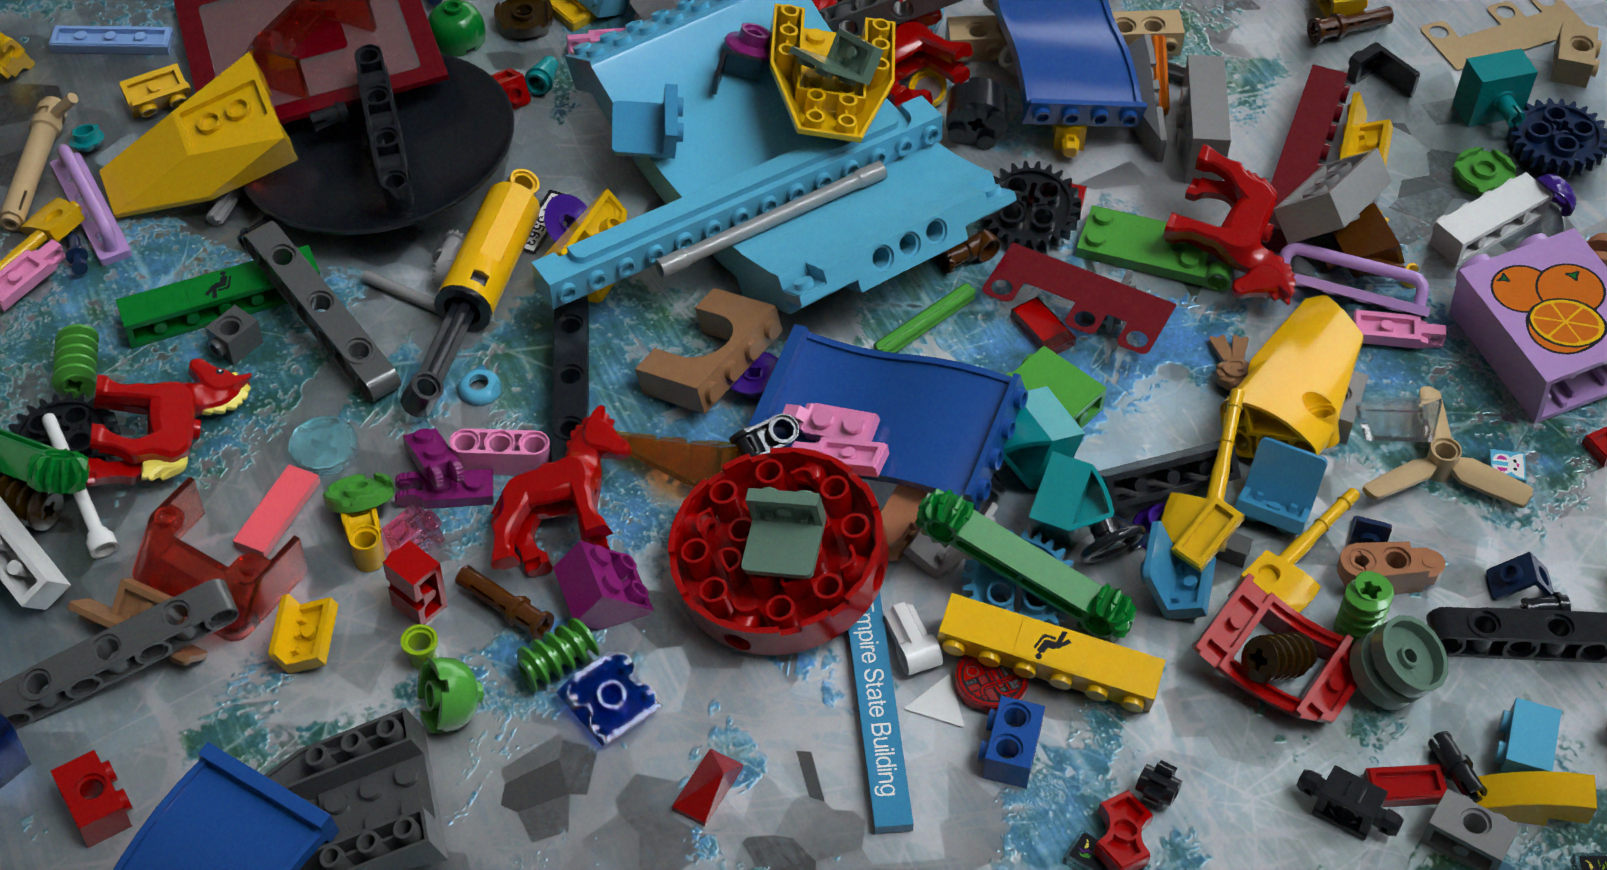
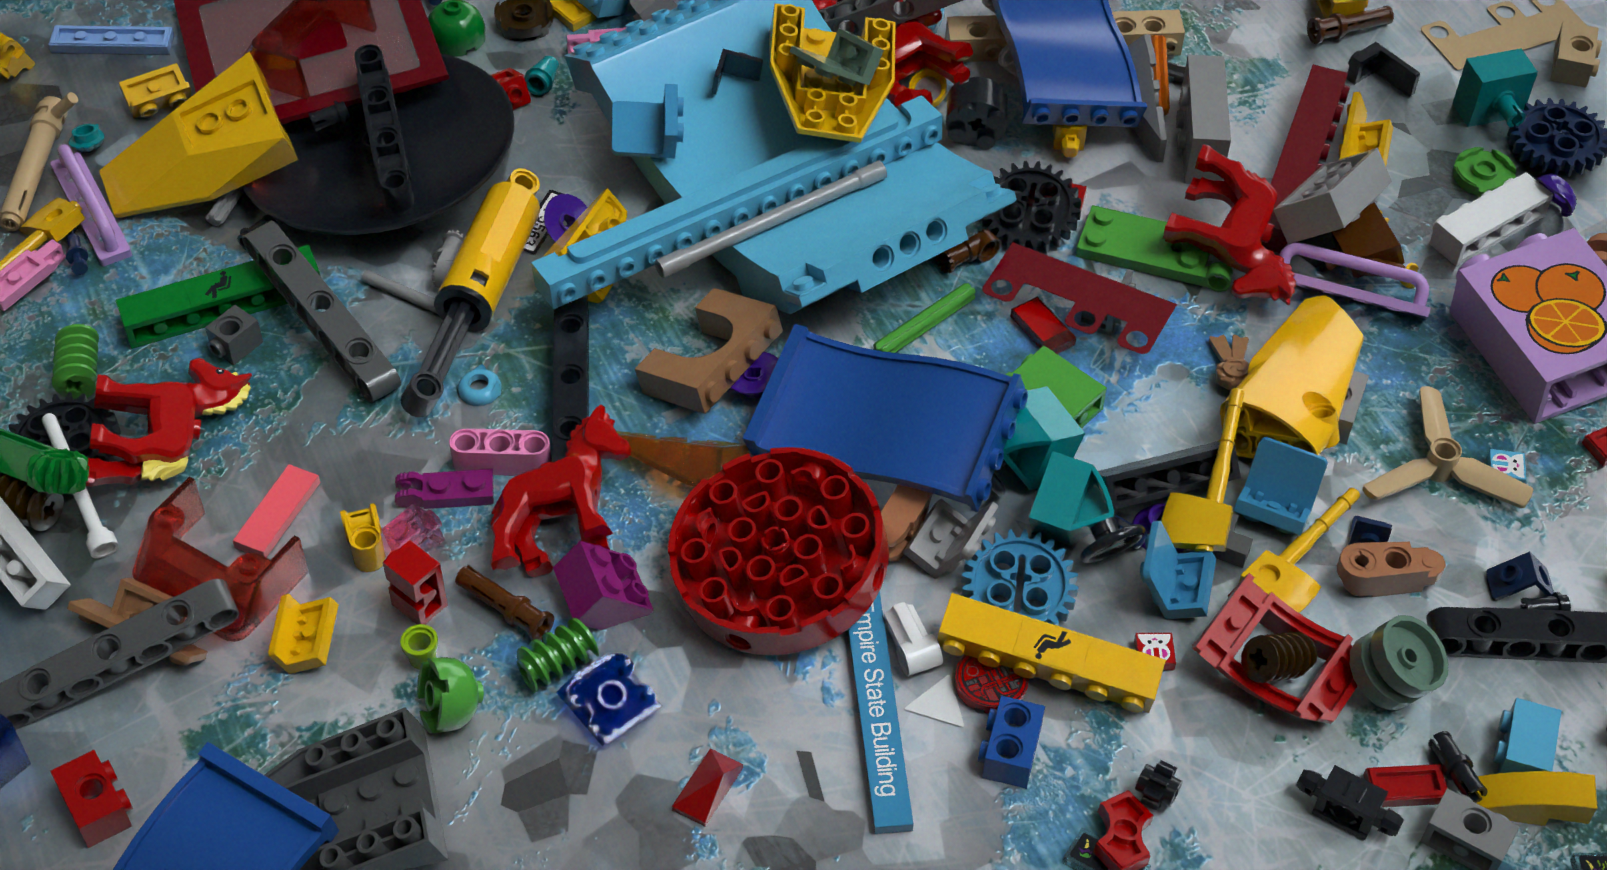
(323, 445): clear light blue tile -> none
(358, 493): bright green tile -> none
(433, 456): magenta hinge -> none
(750, 40): magenta piece -> none
(760, 437): black piece -> none
(783, 533): sand green bracket -> none
(835, 422): bright pink hinge -> none
(863, 456): bright pink hinge -> none
(1095, 607): green arm -> none
(1157, 645): none -> tile
(1207, 533): yellow tile -> none
(1364, 605): bright green piece -> none
(1398, 330): bright pink hinge -> none
(1399, 418): clear slope -> none

